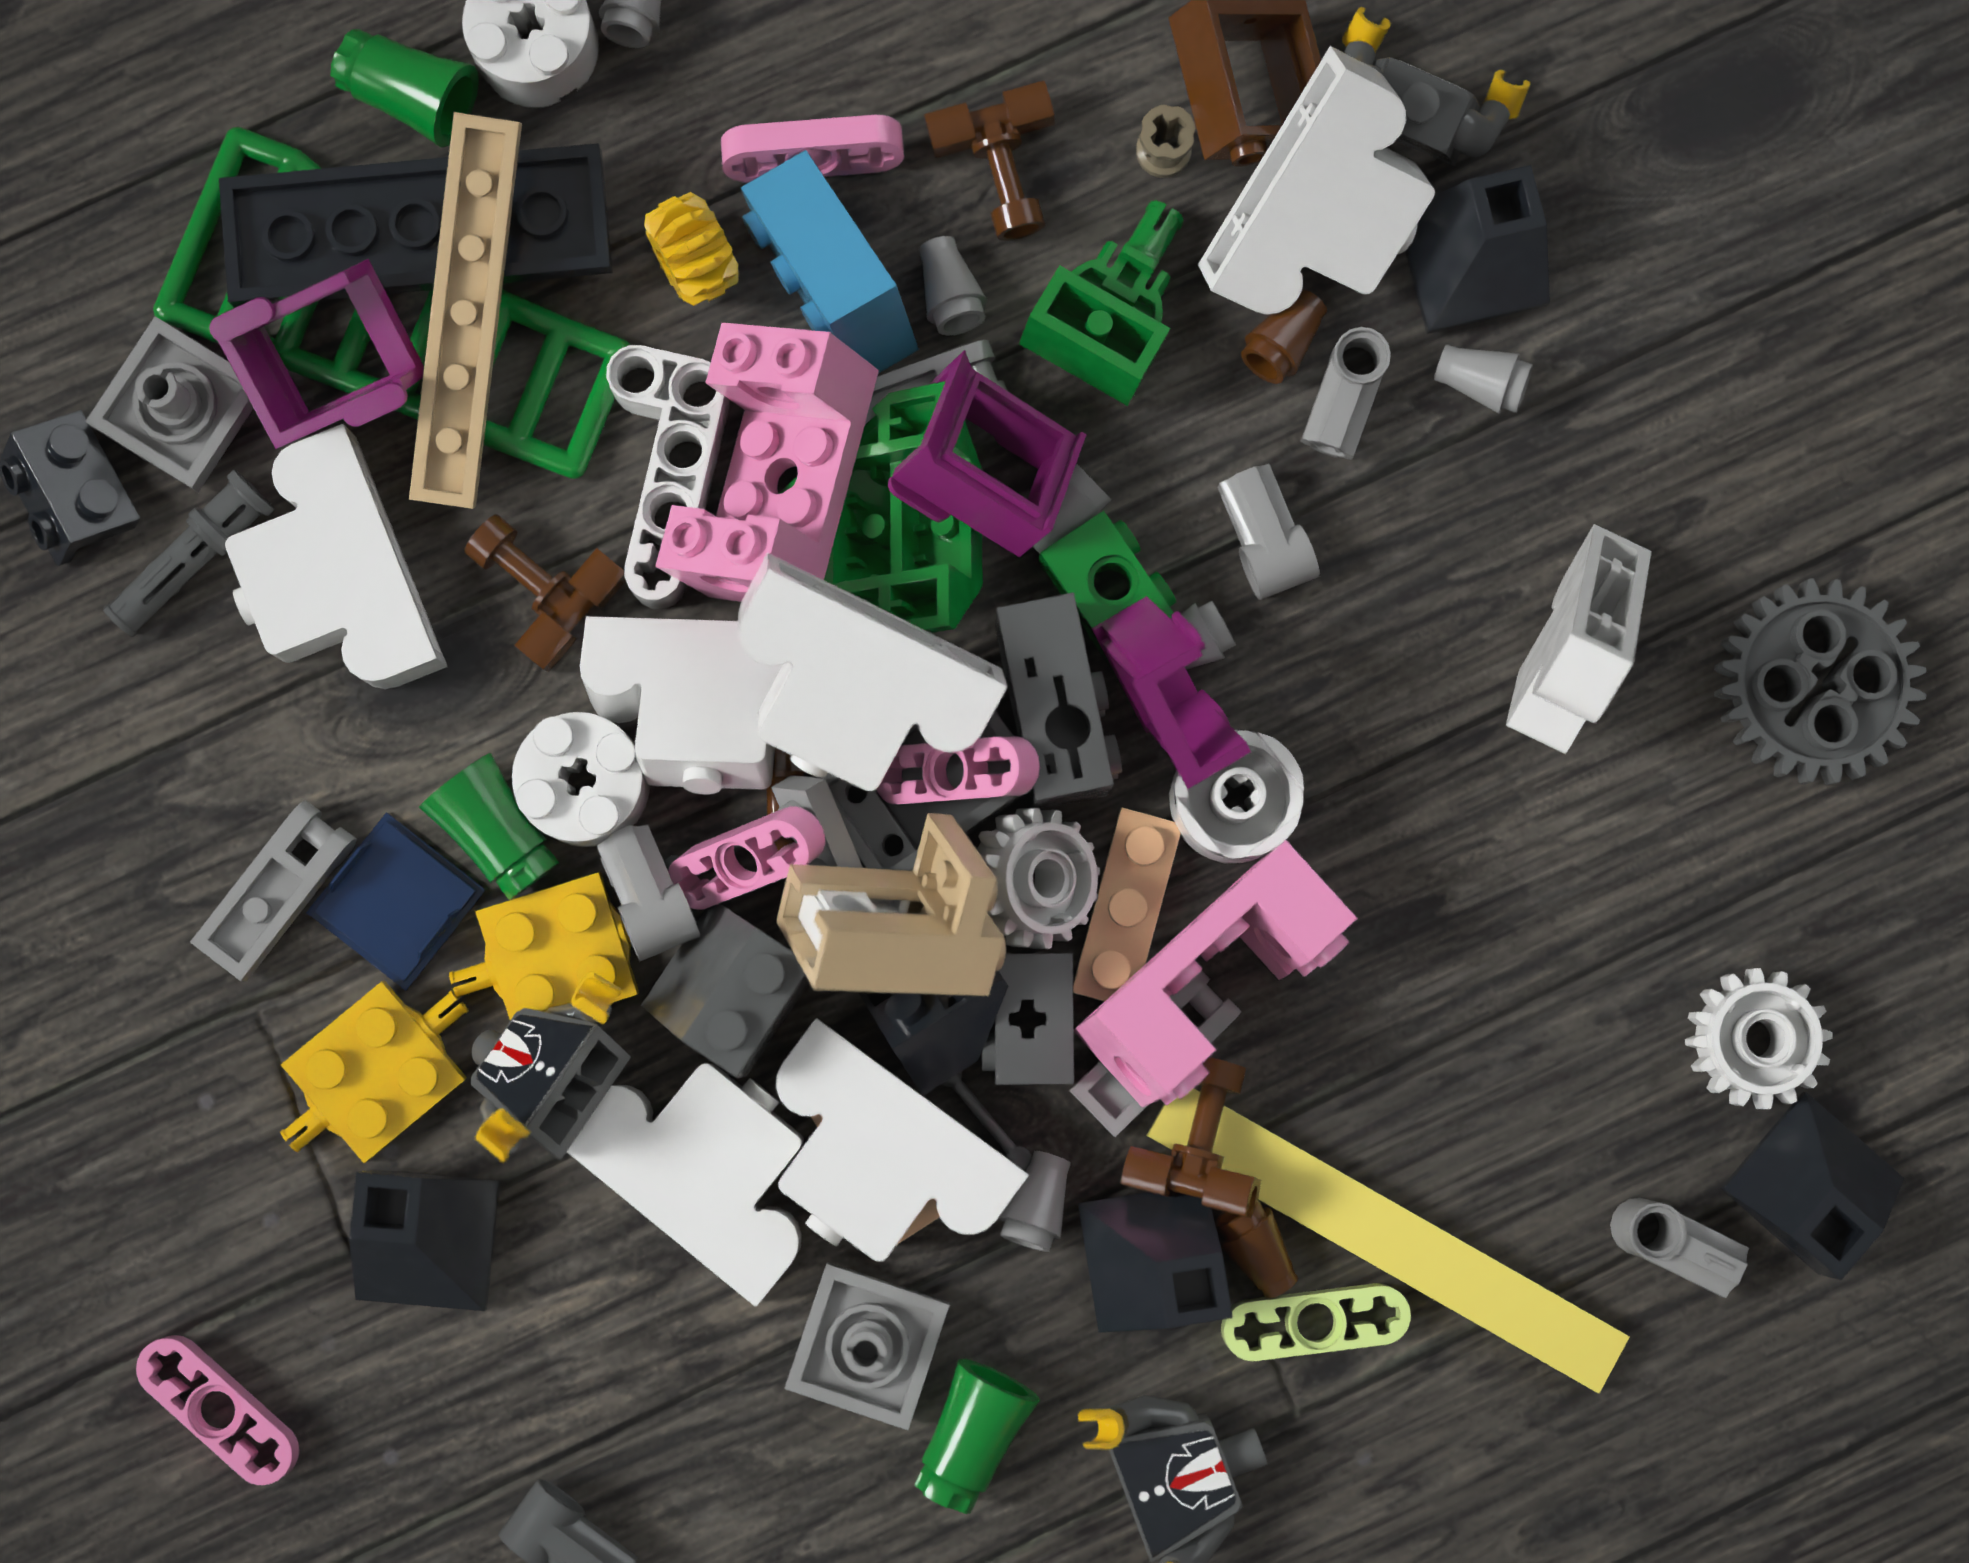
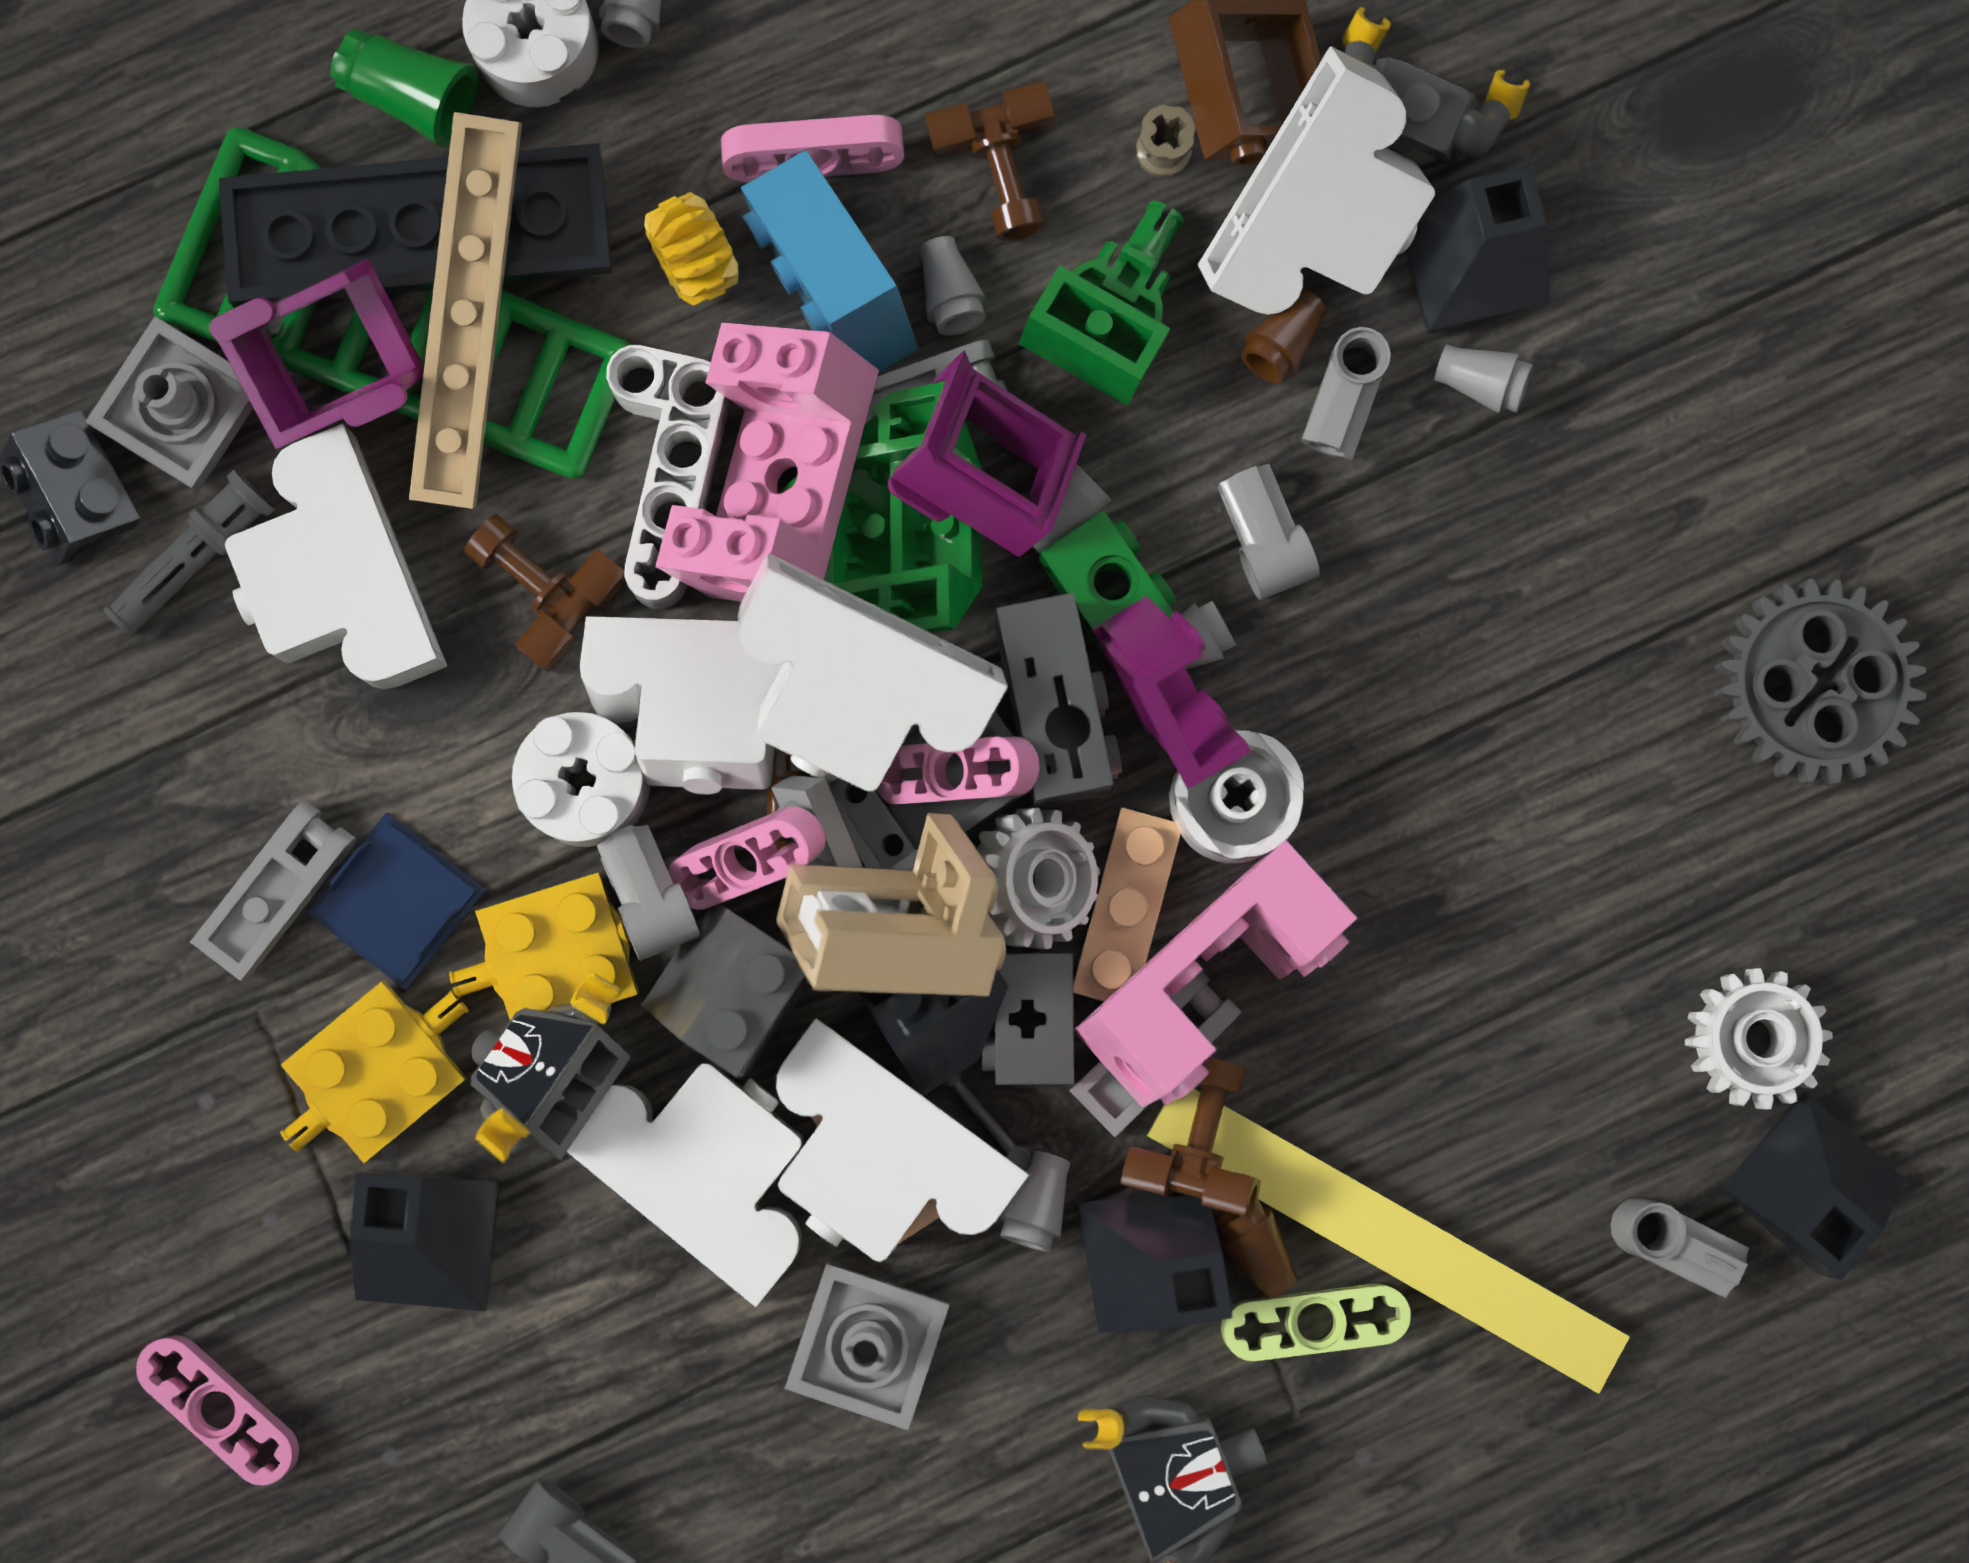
(490, 828): green plant -> none
(973, 1434): green plant -> none
(1584, 643): white brick -> none

